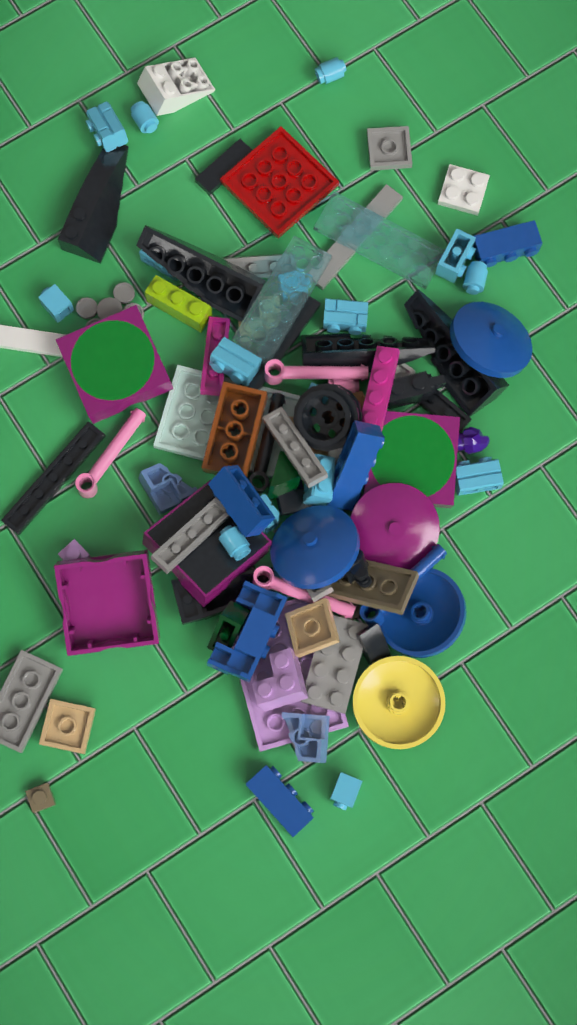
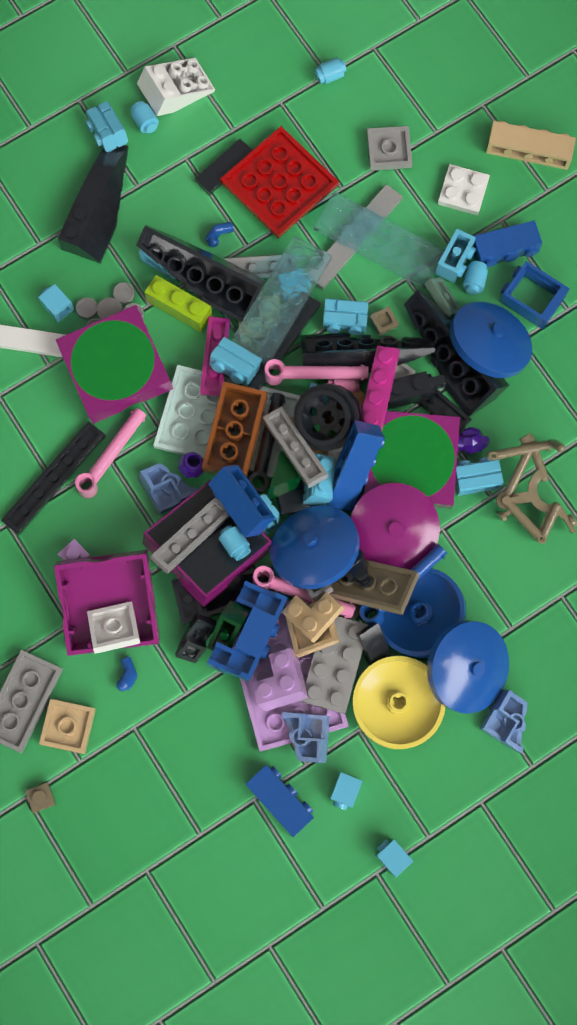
(113, 627): none -> white plate
(129, 675): none -> blue arm
(191, 465): none -> dark purple rock
(195, 637): none -> black slope
(216, 231): none -> blue arm
(313, 620): none -> tan plate
(384, 321): none -> dark tan plate
(393, 857): none -> medium azure brick
(441, 294): none -> sand green plate
(468, 666): none -> blue dish
(506, 720): none -> medium blue slope
(509, 499): none -> dark tan piece
(531, 145): none -> tan brick
(543, 280): none -> blue window

